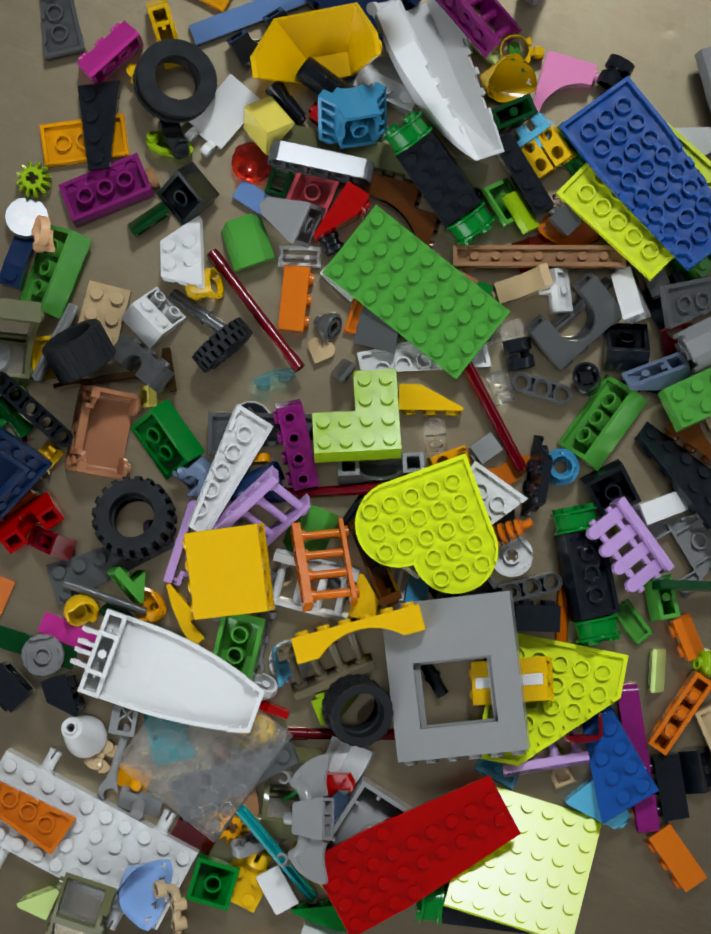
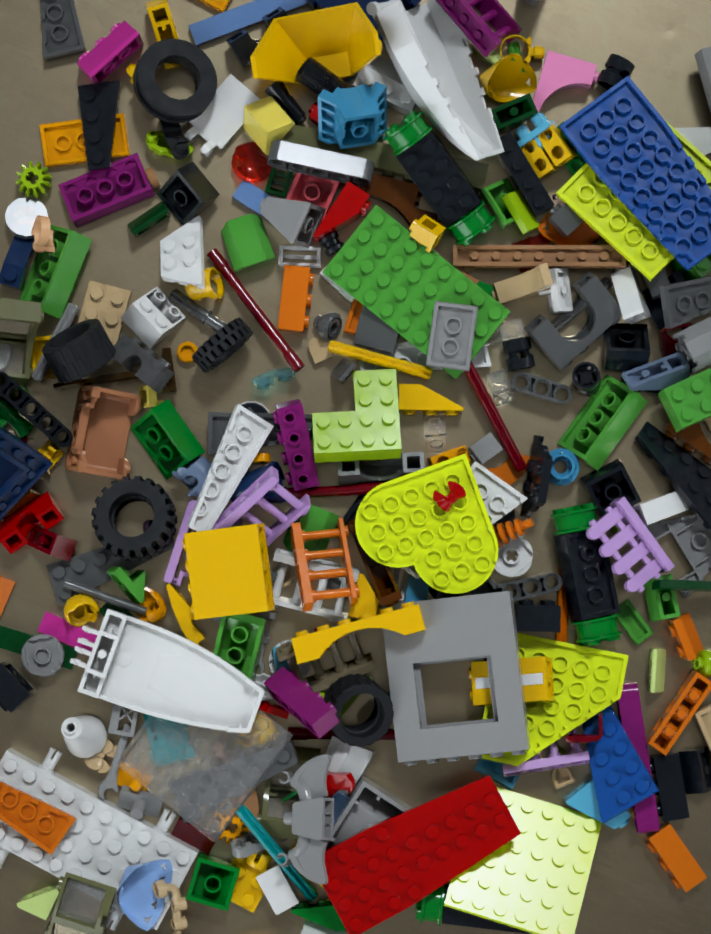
(63, 694): black slope -> none
(186, 351): none -> light orange tile
(302, 702): none -> magenta brick
(379, 359): none -> yellow axle
(427, 232): none -> yellow brick
(433, 677): black pin -> none
(445, 502): none -> red piece
(452, 336): none -> light grey tile

